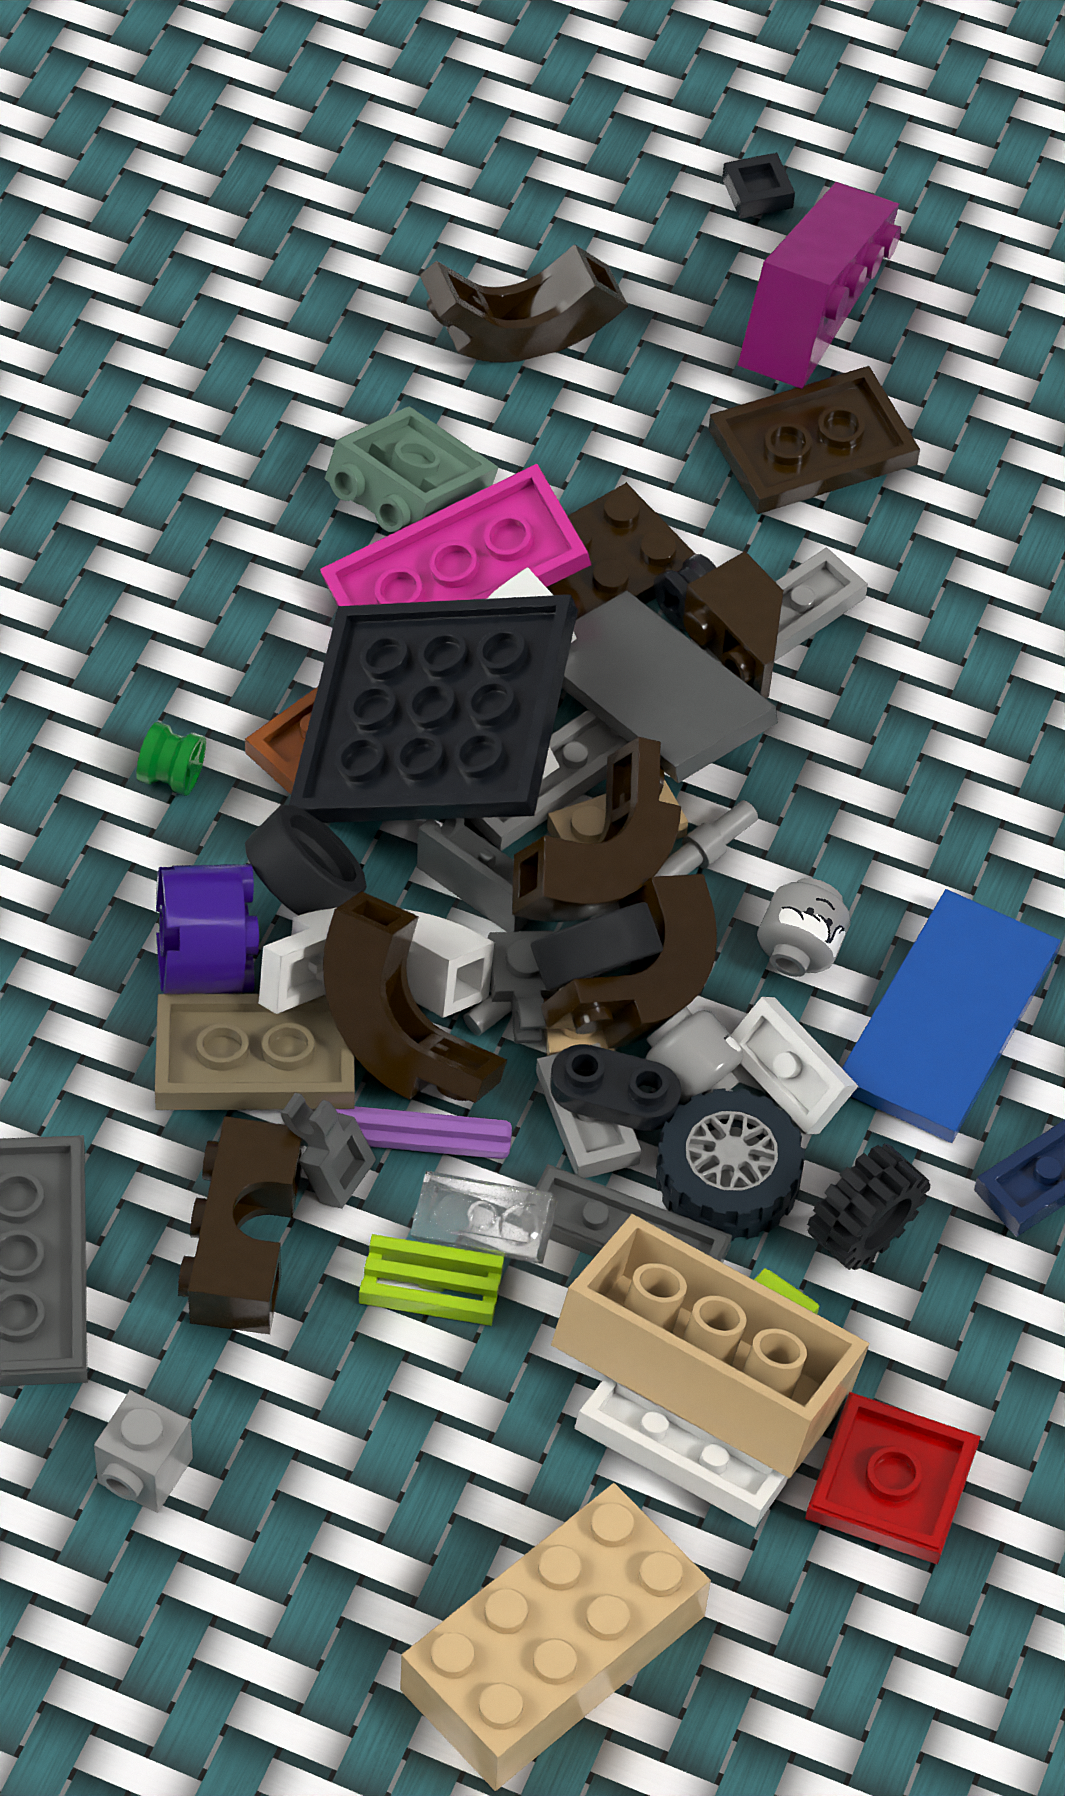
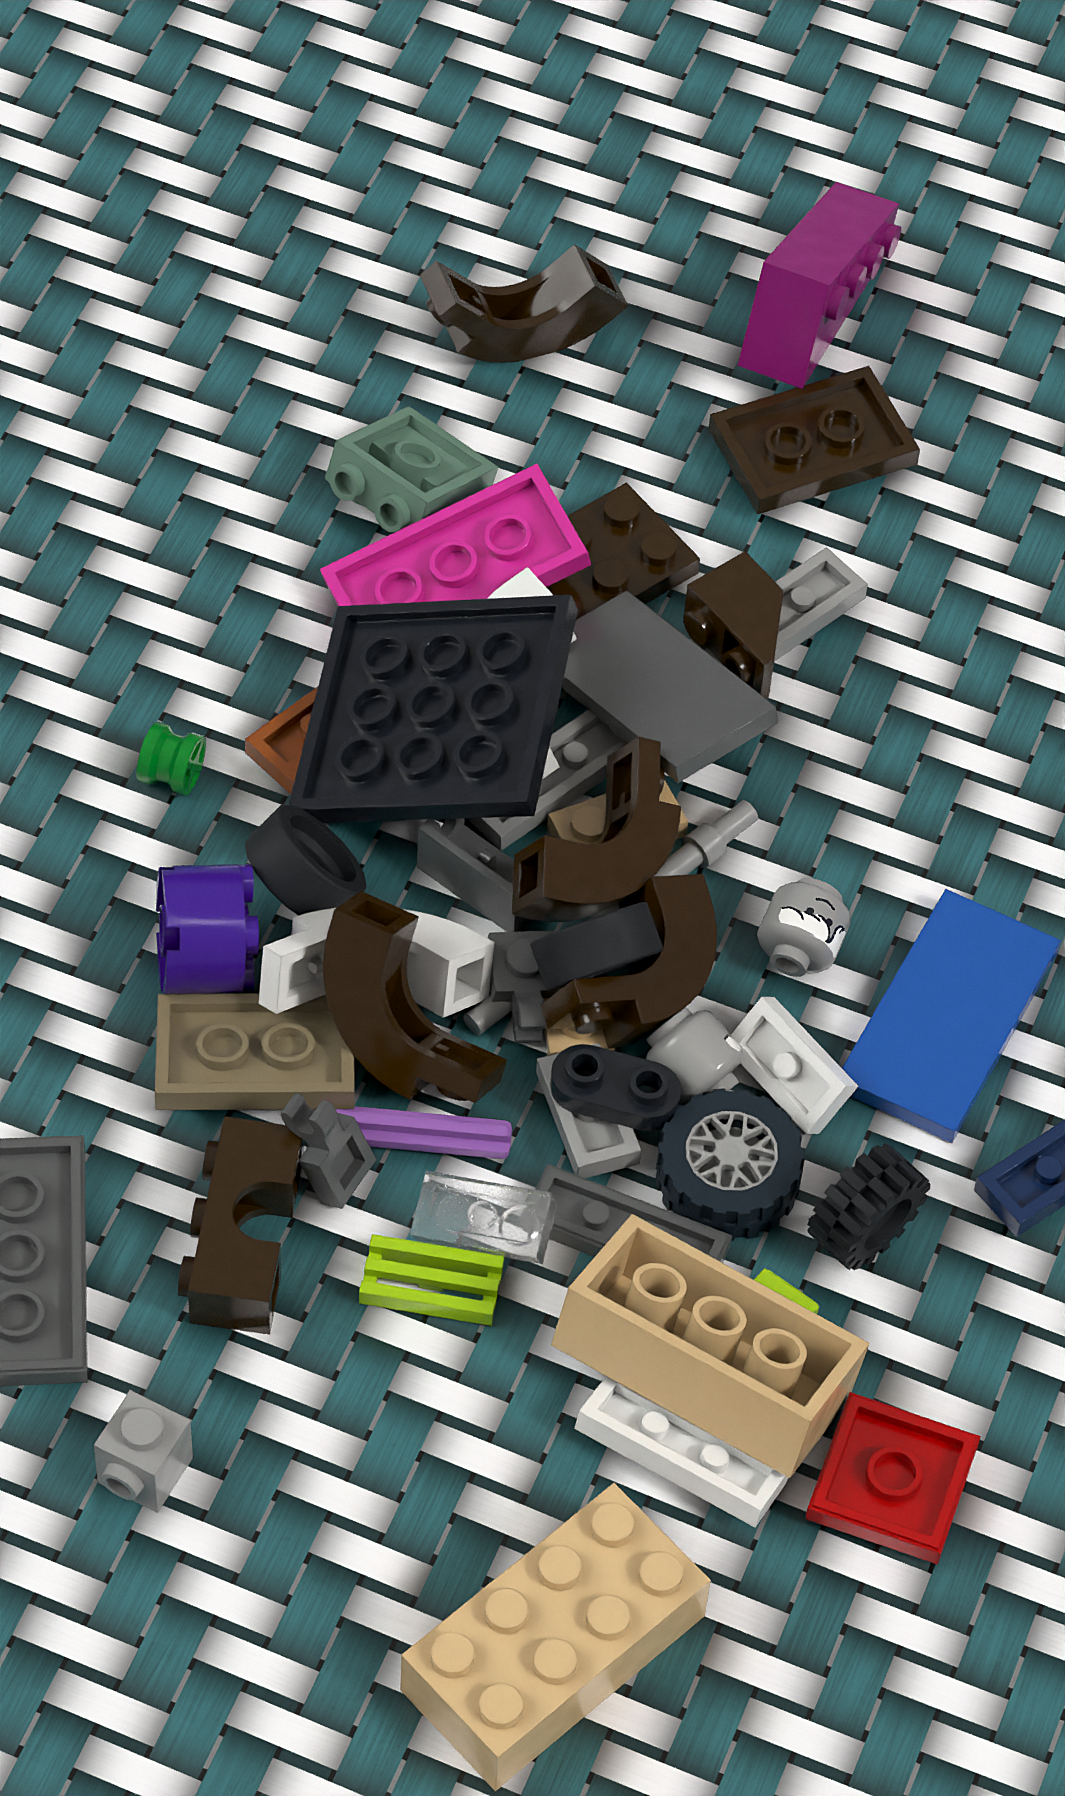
(671, 586): black wheel -> none
(758, 185): black plate -> none

